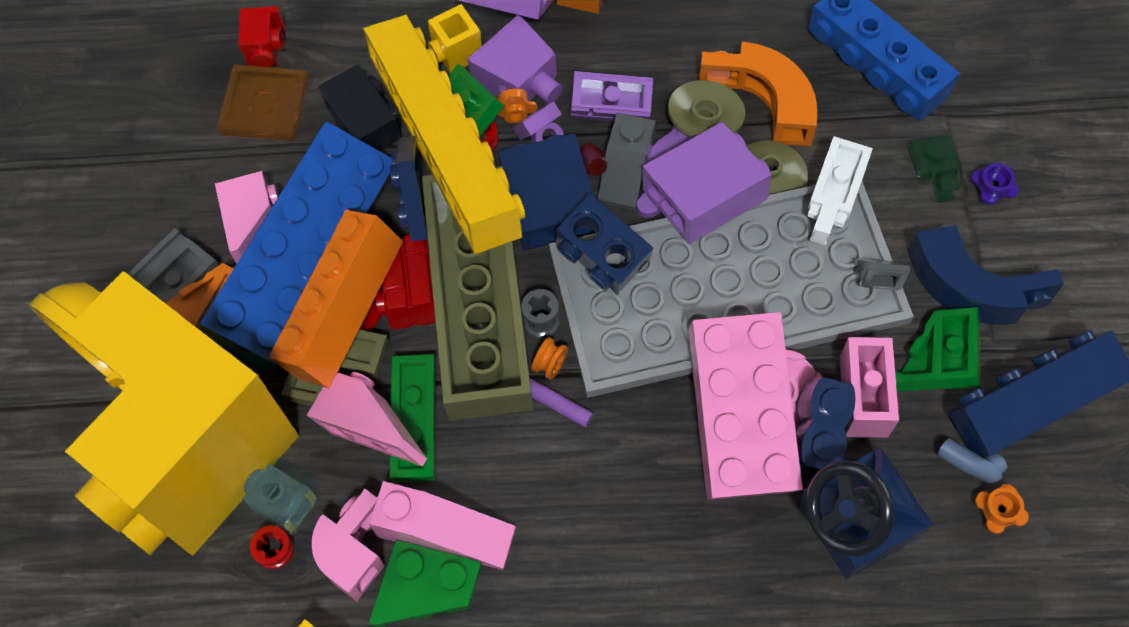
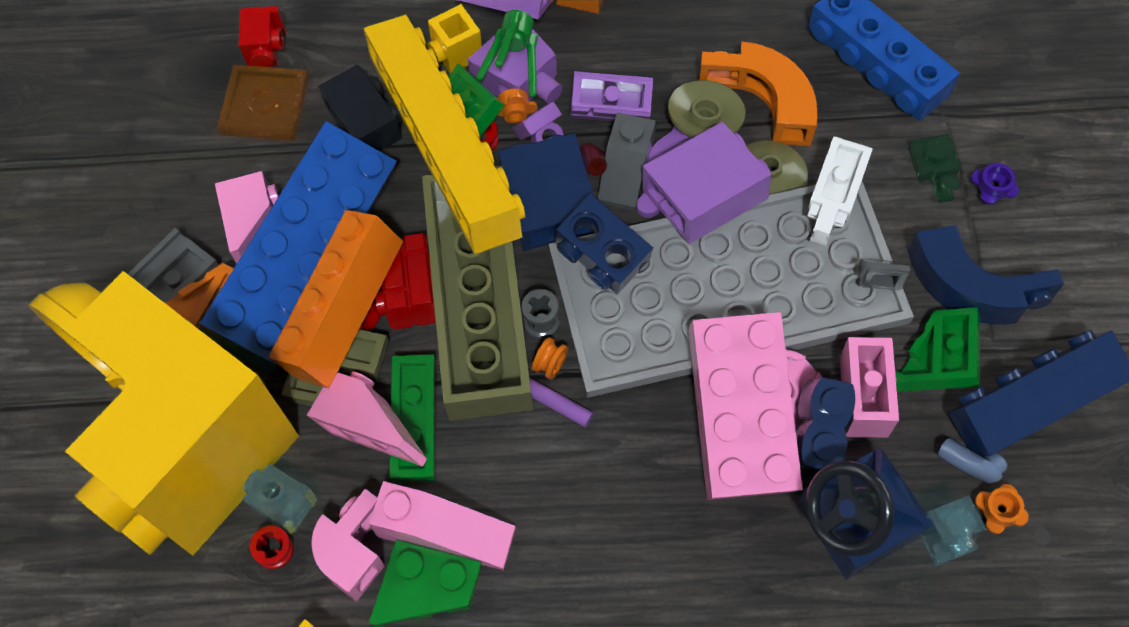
(407, 176): dark blue plate -> none
(513, 36): none -> green plant
(953, 530): none -> clear light blue brick

